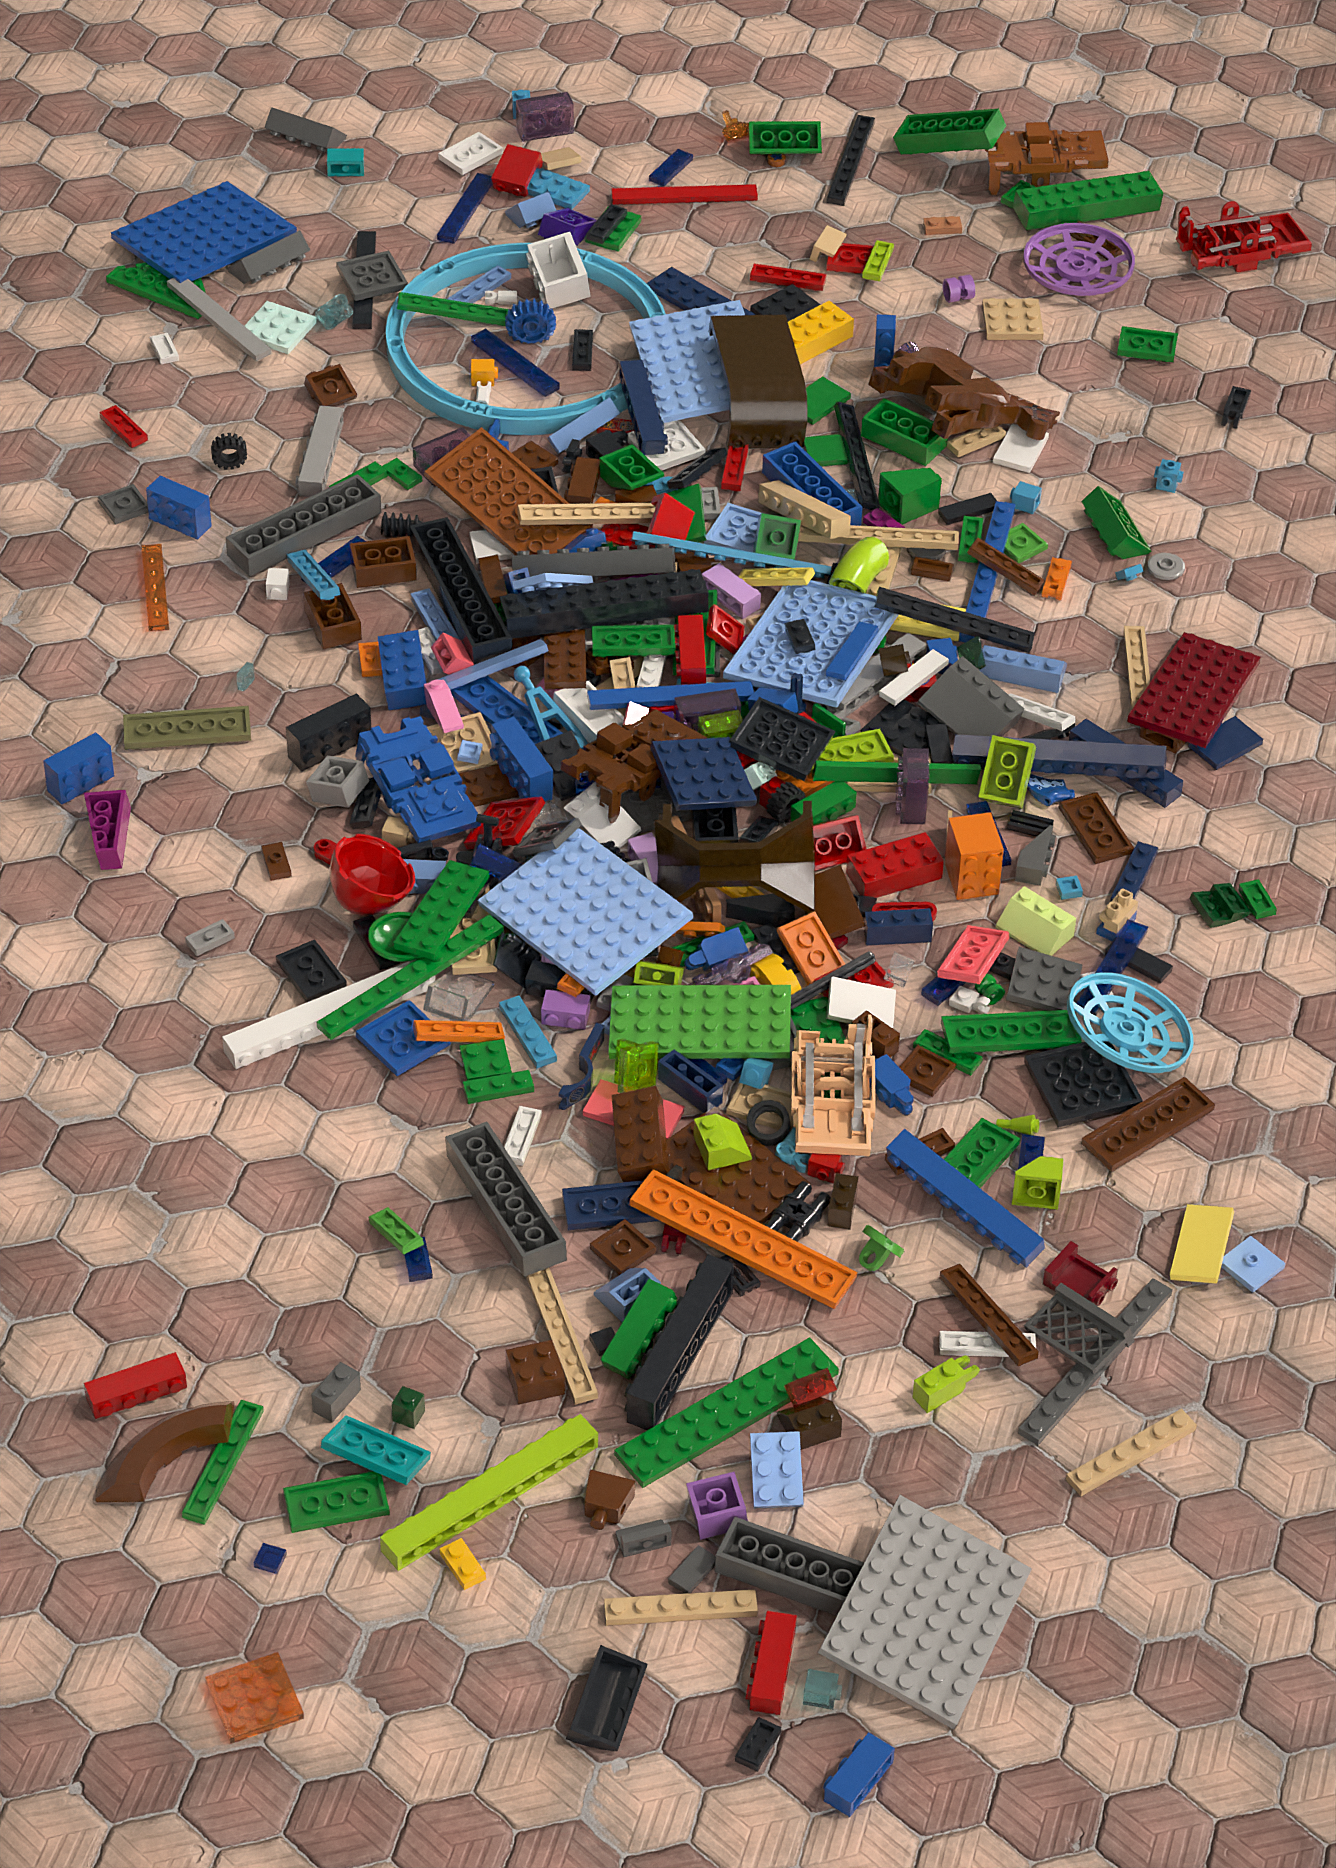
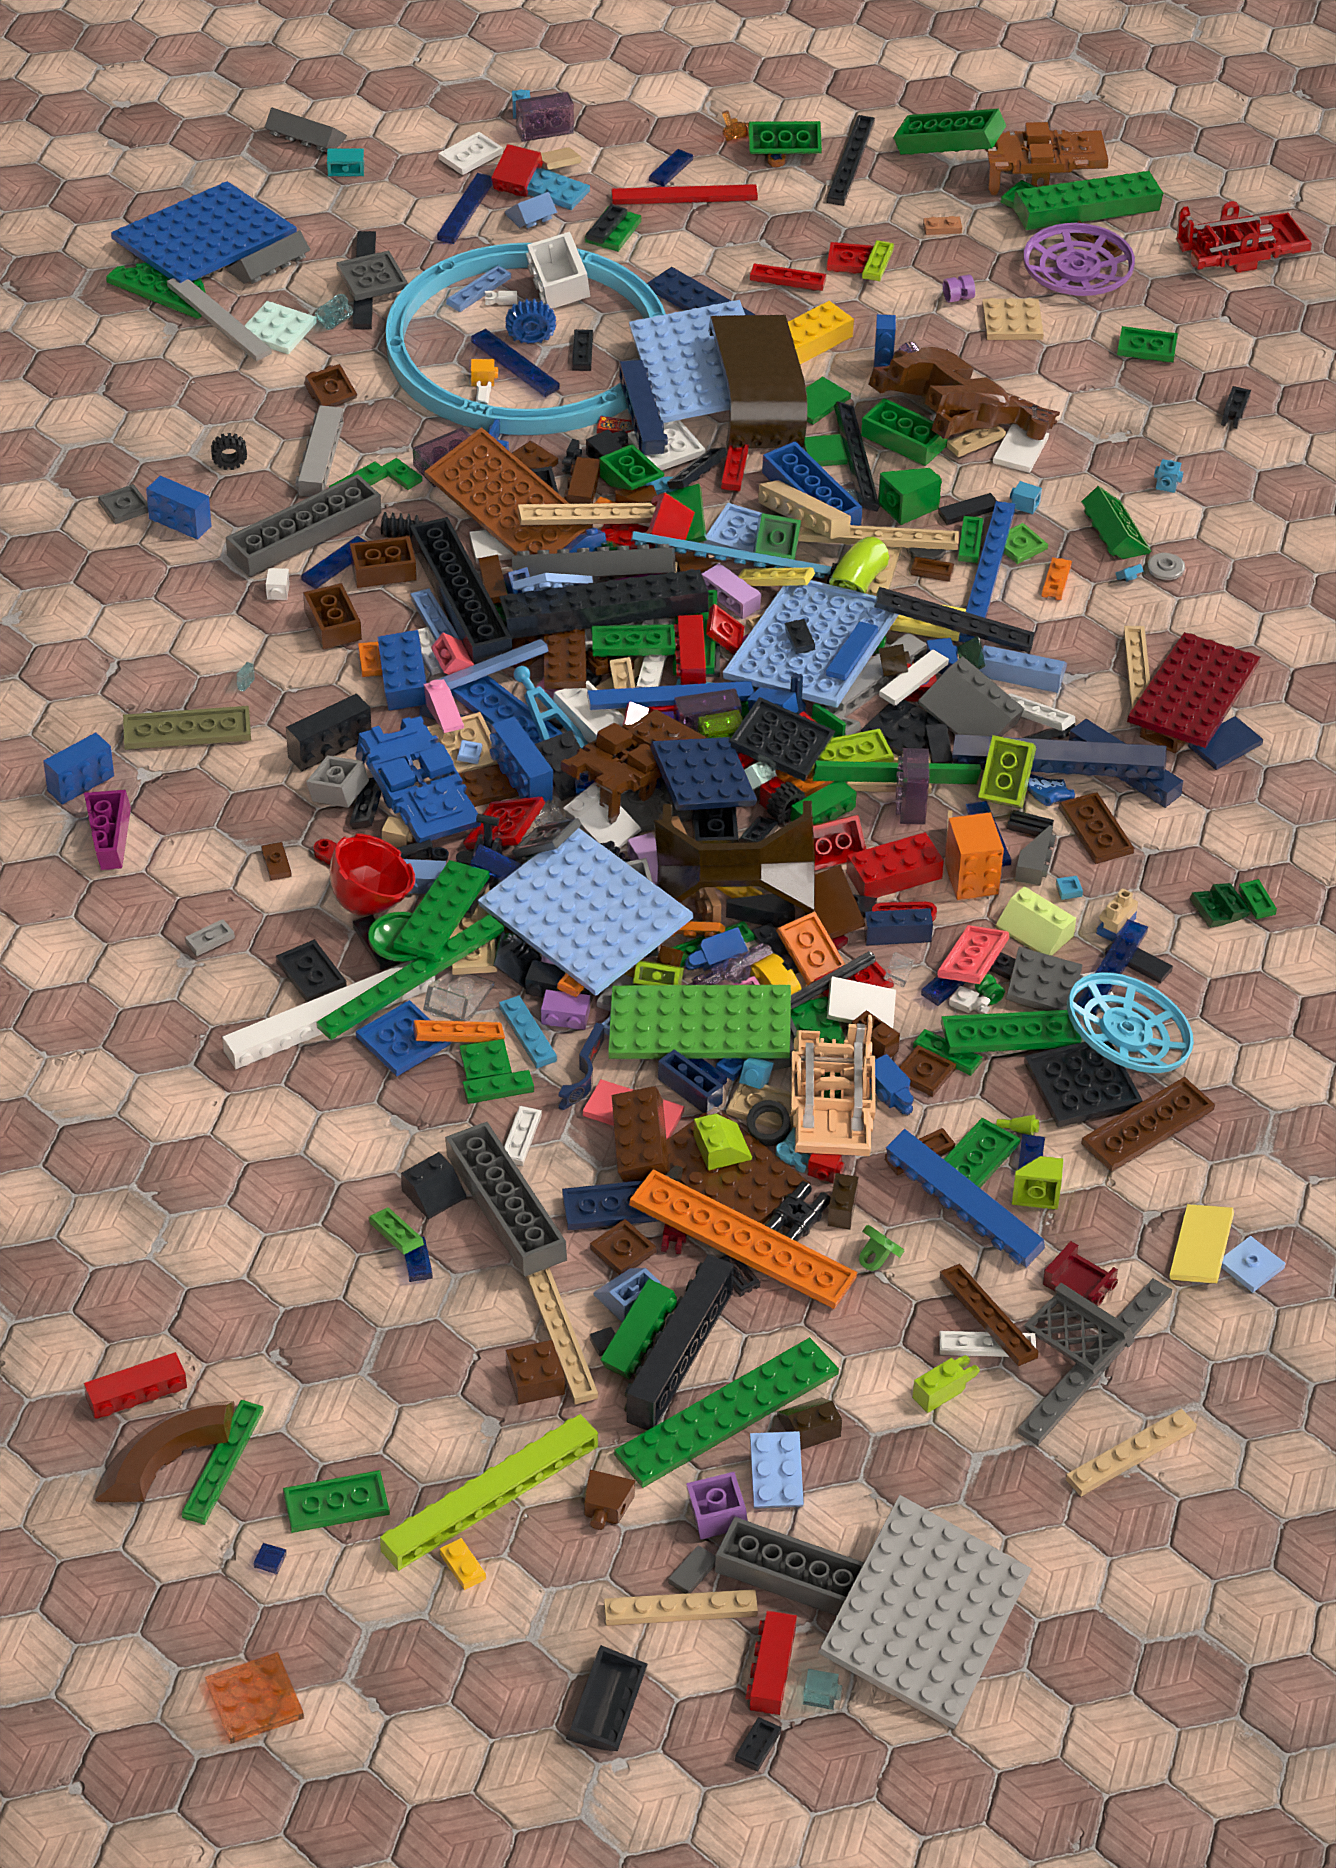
(123, 426): red plate -> none
(155, 587): clear orange tile -> none
(164, 348): white tile -> none
(313, 574): dark azure plate -> none
(336, 1392): dark grey brick -> none
(375, 1450): teal plate -> none
(408, 1407): dark green brick -> none
(432, 1185): none -> black slope
(451, 308): green tile -> none
(566, 221): dark purple slope -> none
(584, 425): medium blue tile -> none
(635, 1065): clear neon green bracket -> none
(644, 1537): dark grey panel -> none
(711, 503): light grey plate -> none
(788, 302): black plate -> none
(810, 1387): clear red plate -> none
(828, 243): tan panel -> none
(858, 1774): blue brick -> none
(880, 519): magenta plate -> none
(1006, 566): reddish brown tile -> none
(1136, 869): dark blue plate -> none

